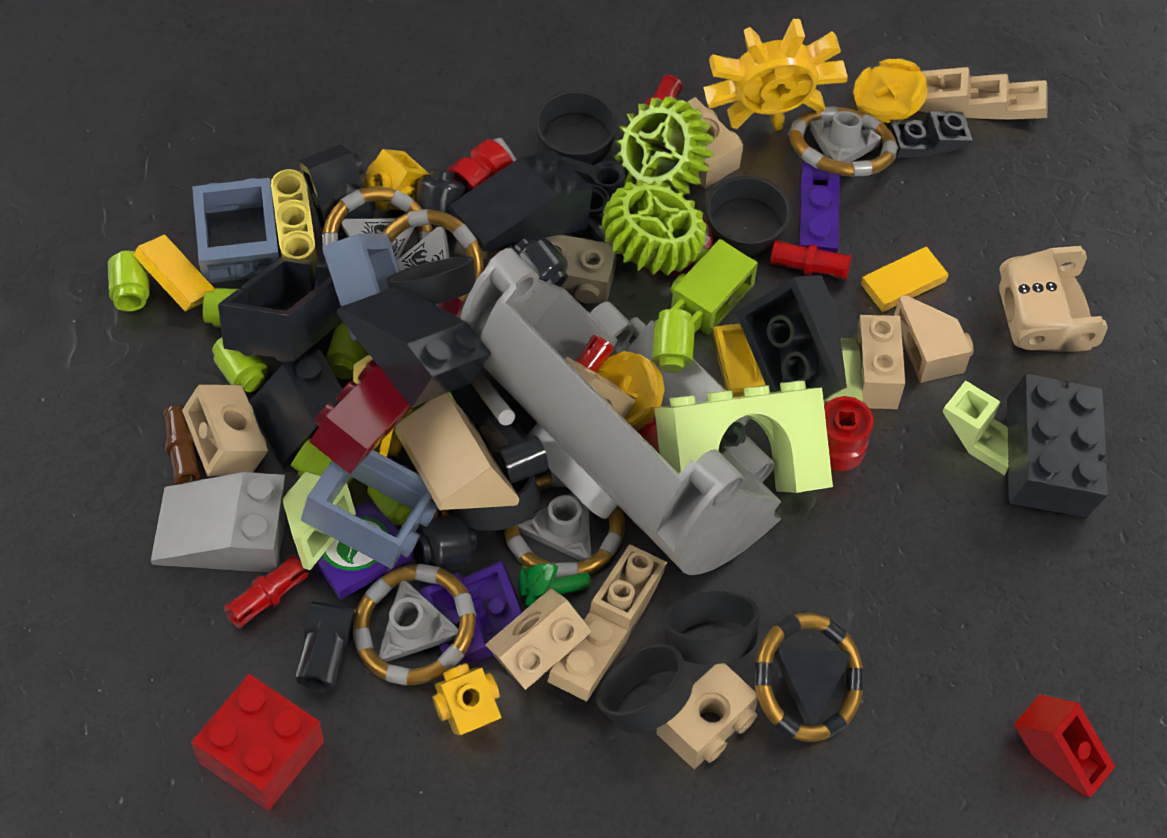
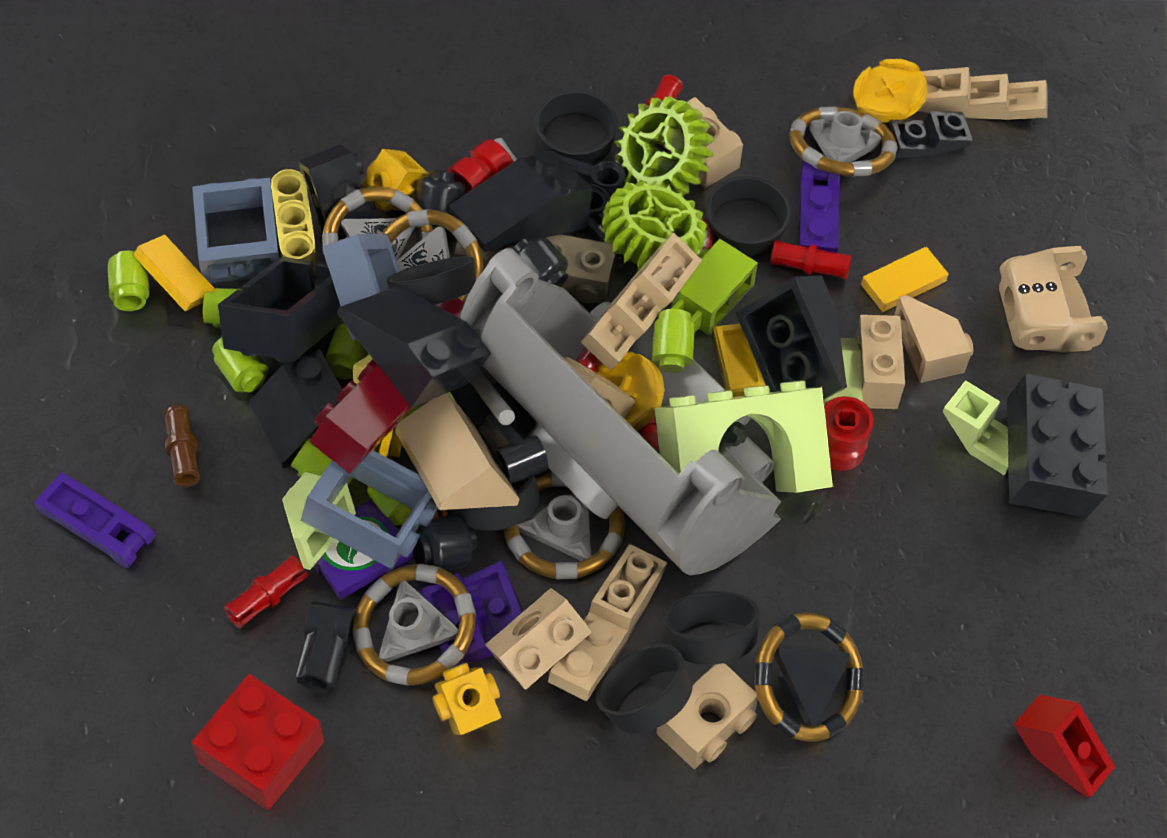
(94, 519): none -> dark purple plate
(223, 523): light grey slope -> none
(224, 429): tan brick -> none
(542, 578): green plant -> none
(641, 301): none -> tan slope
(775, 75): yellow gear -> none

